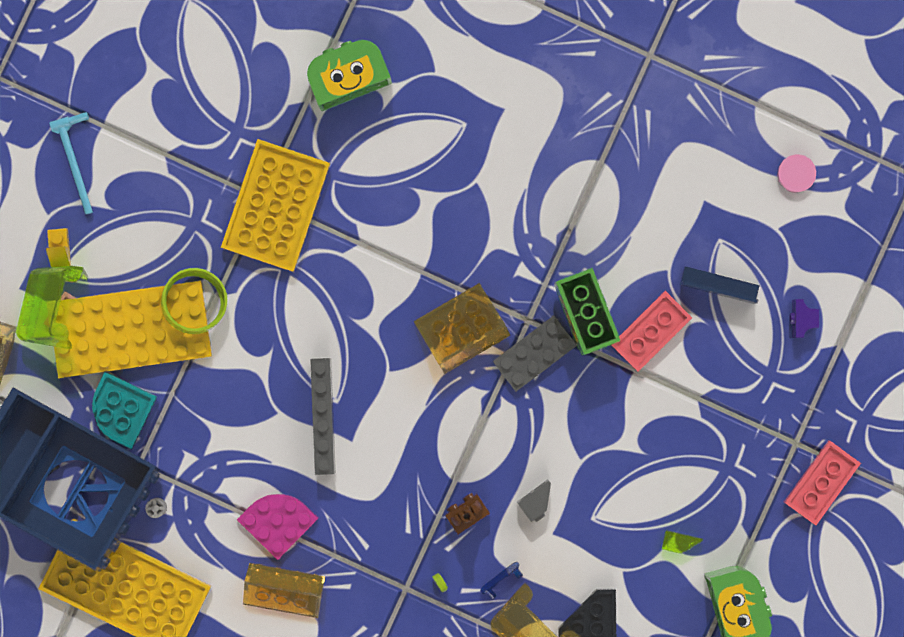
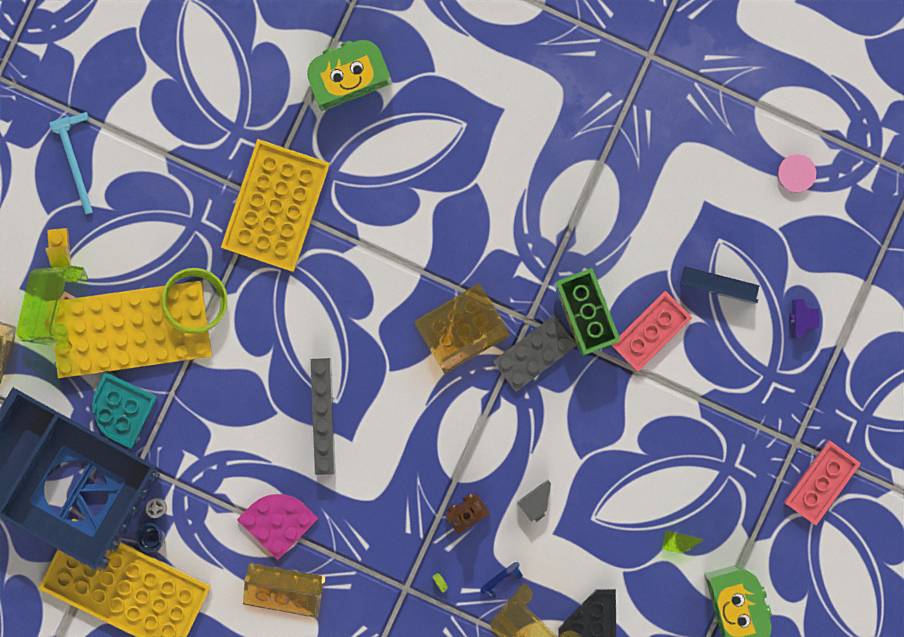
(150, 537): none -> dark blue hair

